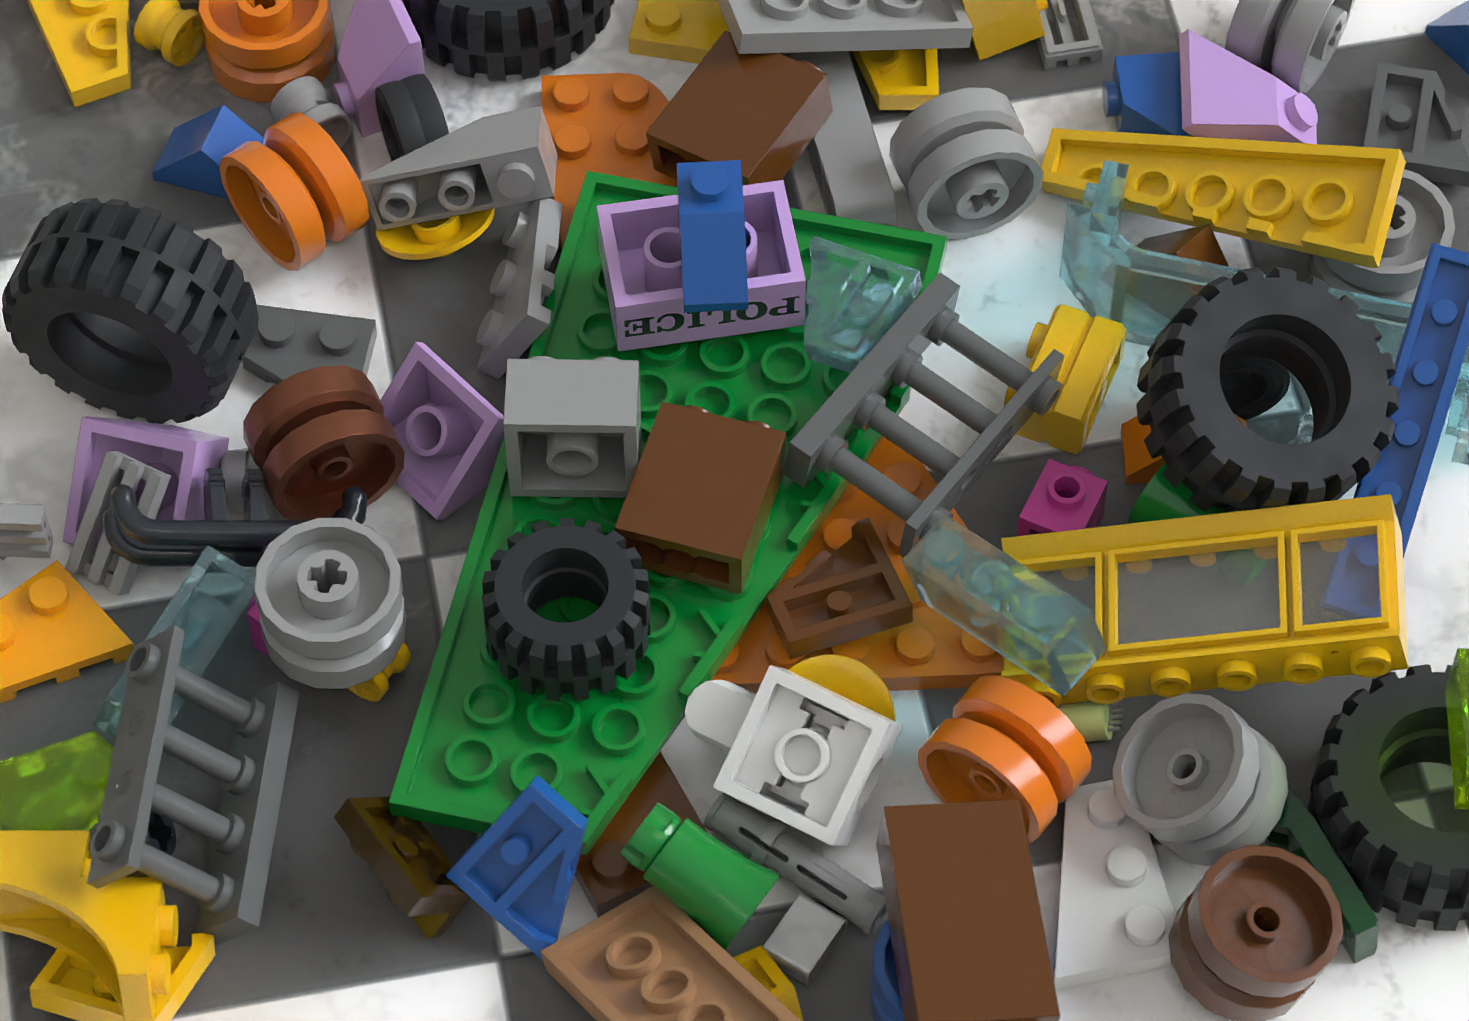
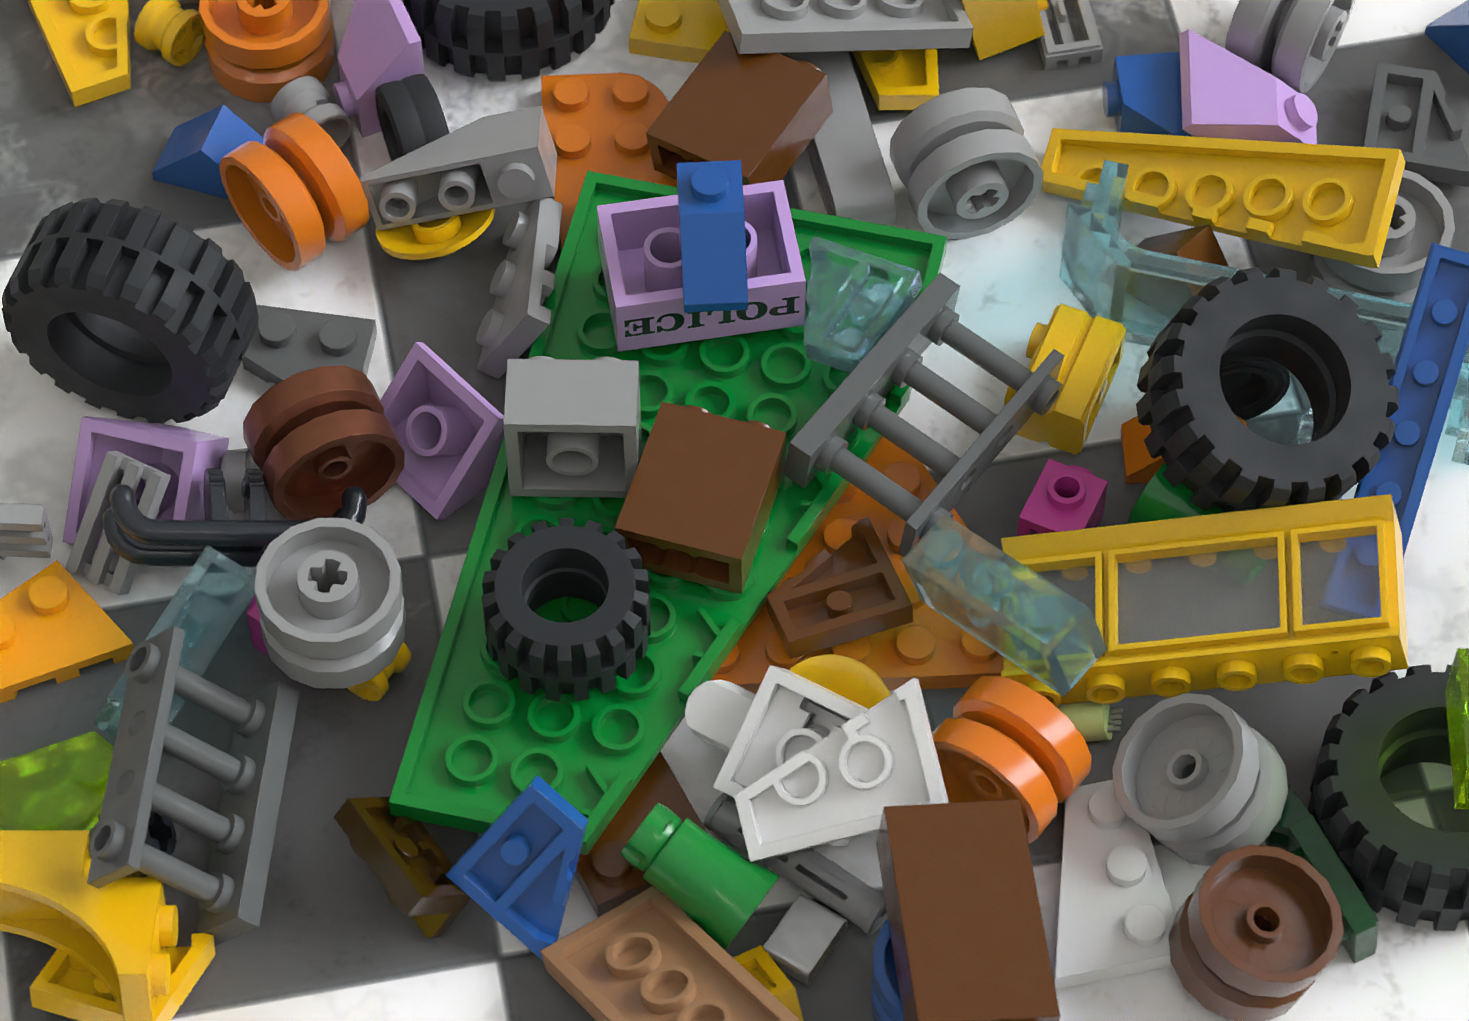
(845, 780): none -> white wing

